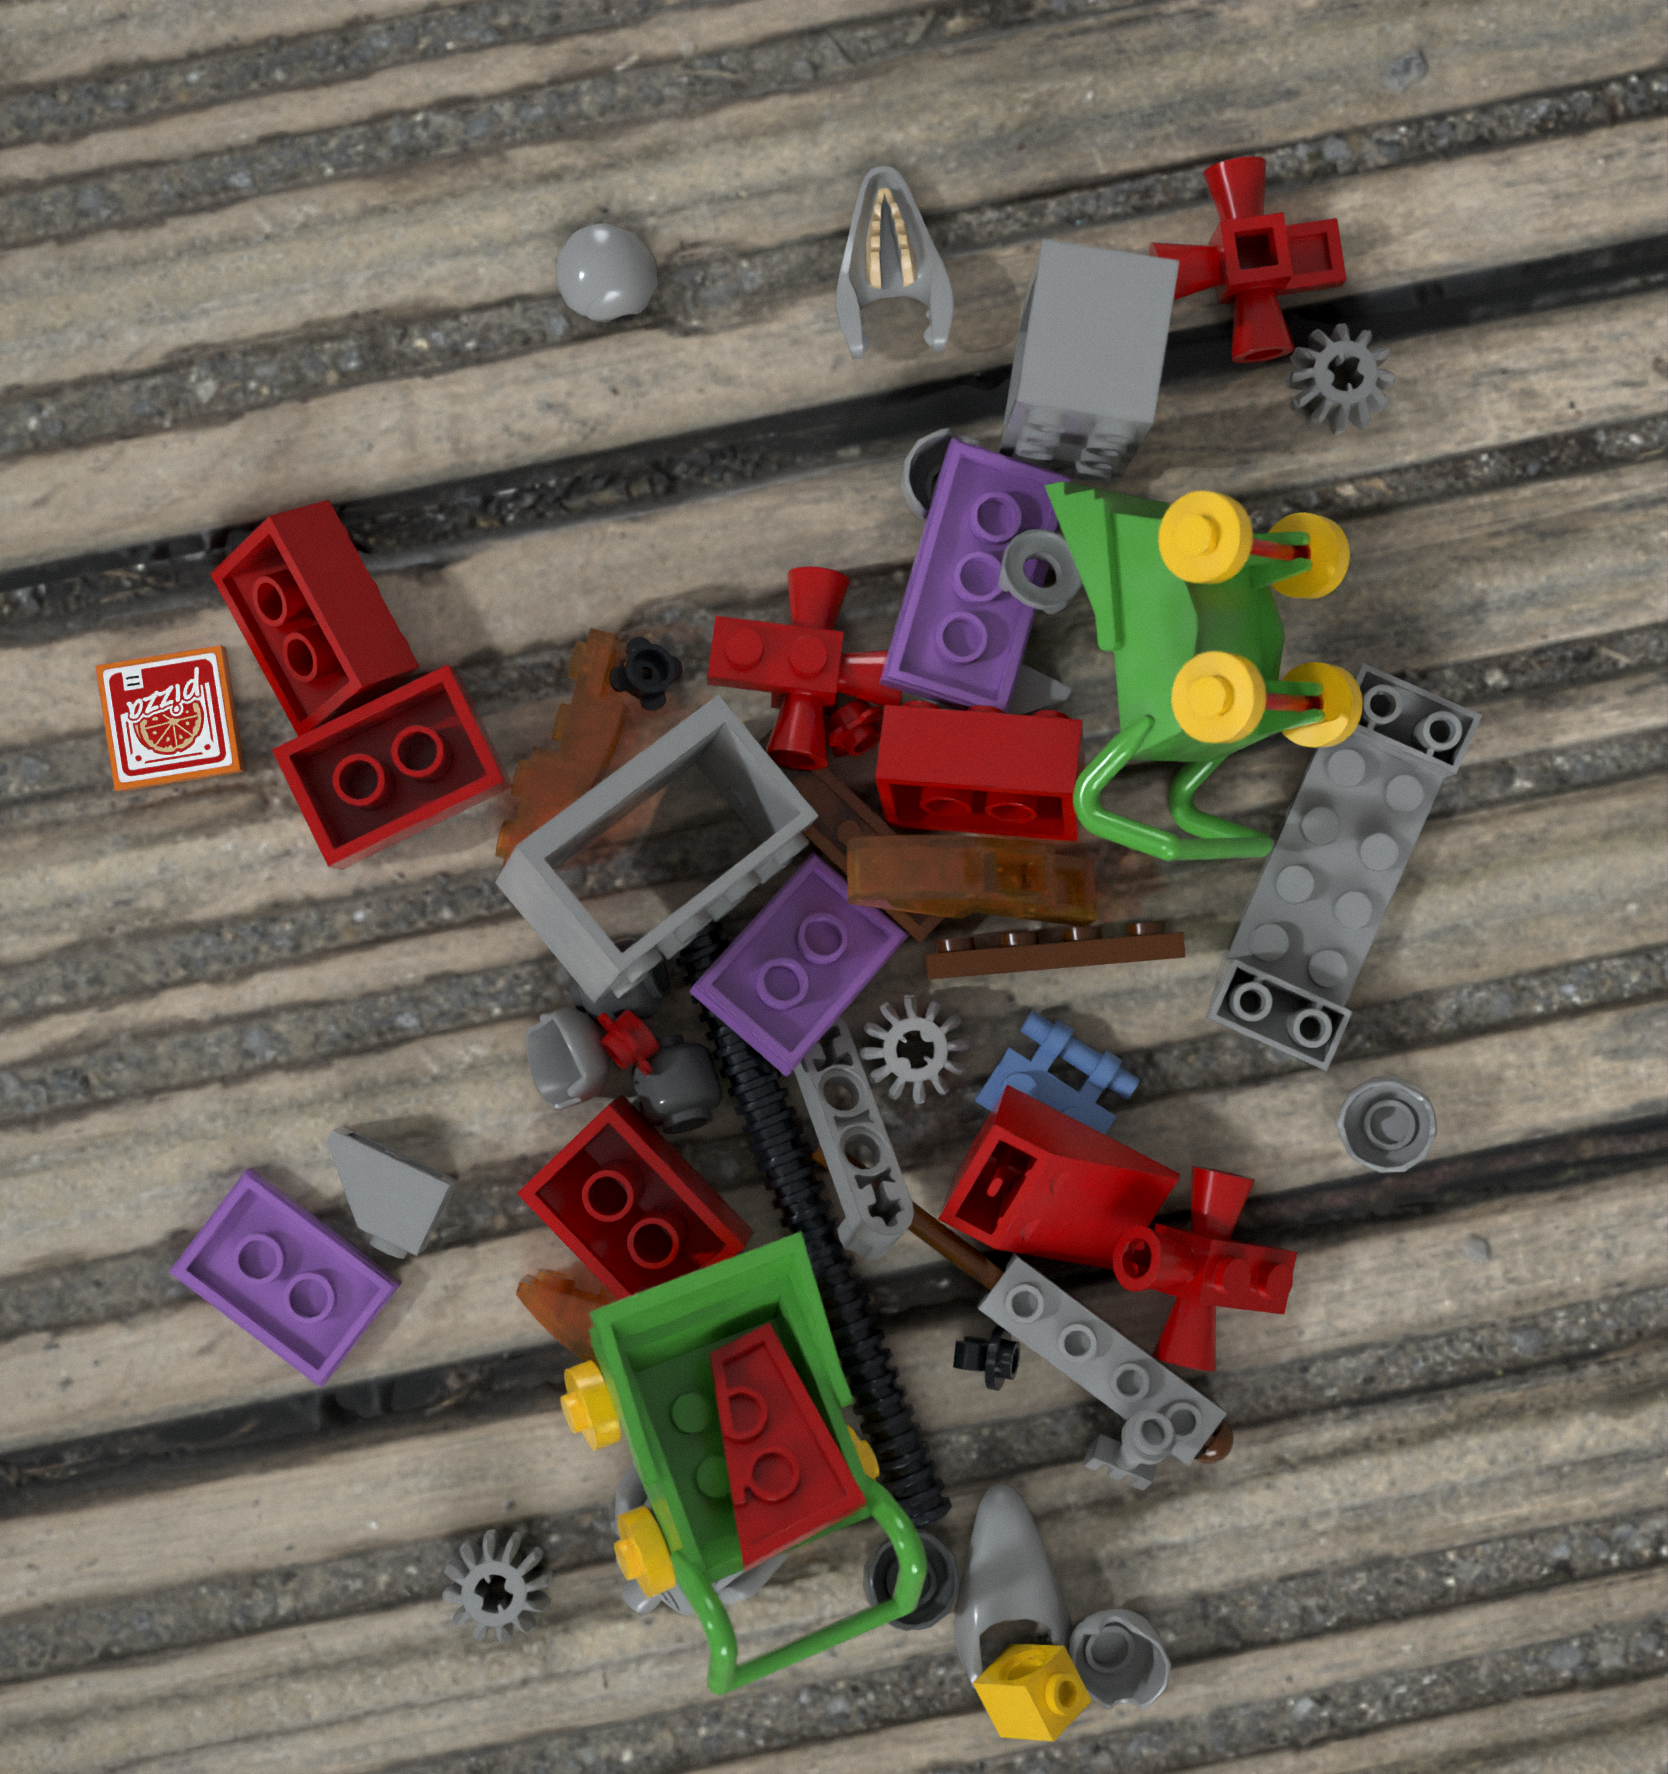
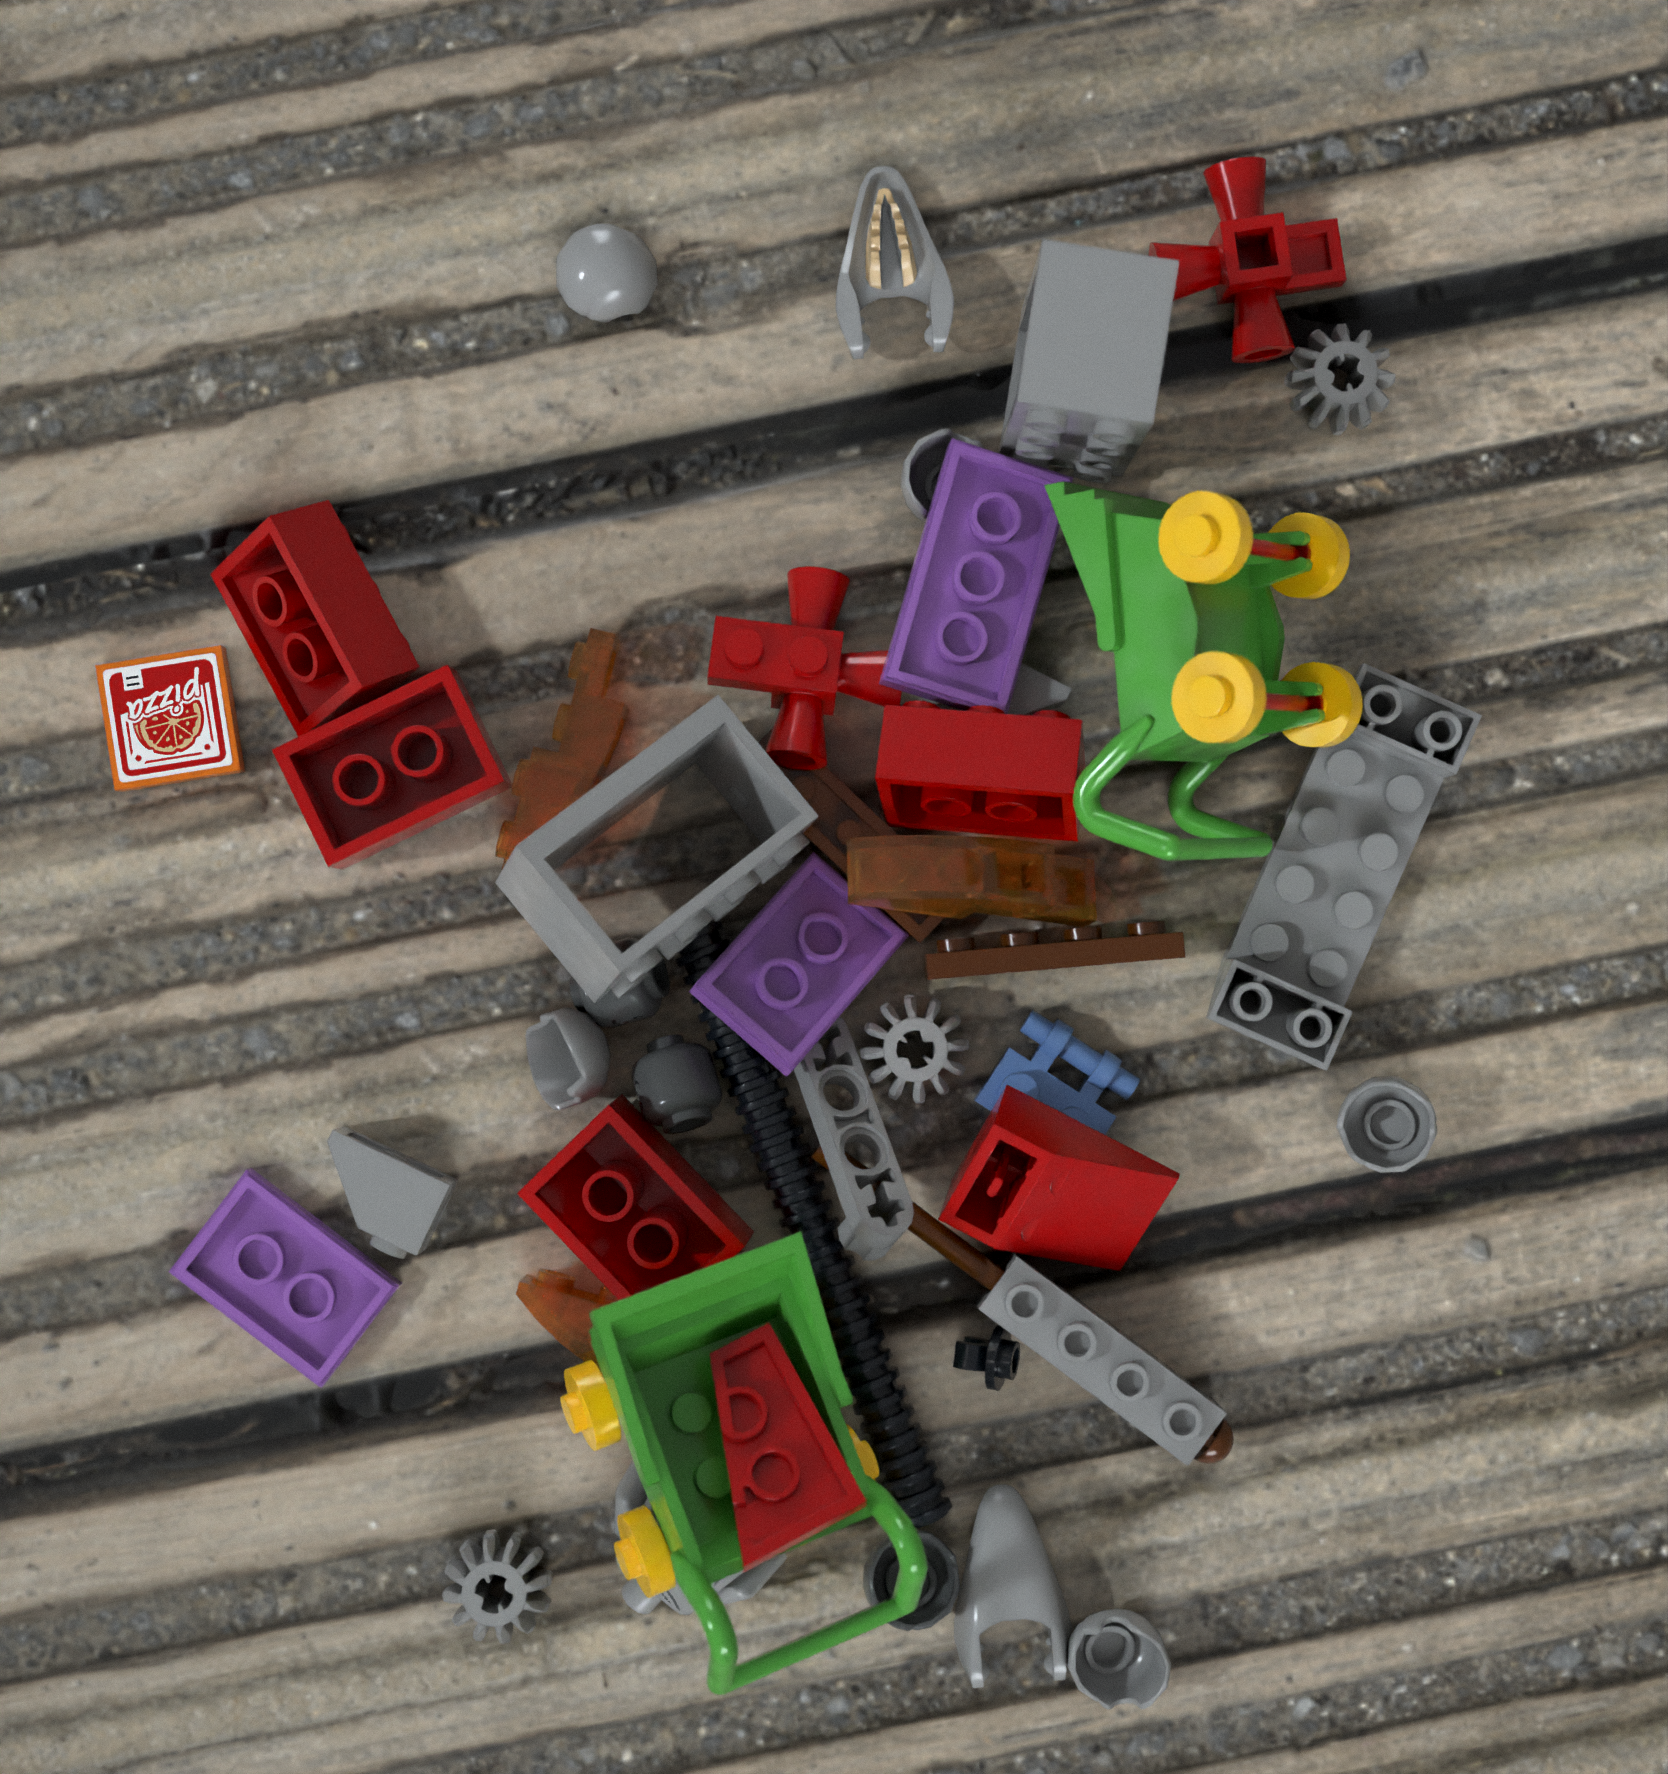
(628, 1041): red plate -> none
(649, 656): black plate -> none
(854, 728): red plate -> none
(1032, 1692): yellow brick -> none
(1053, 550): light grey piece -> none
(1145, 1442): light grey hinge -> none
(1204, 1268): red brick -> none

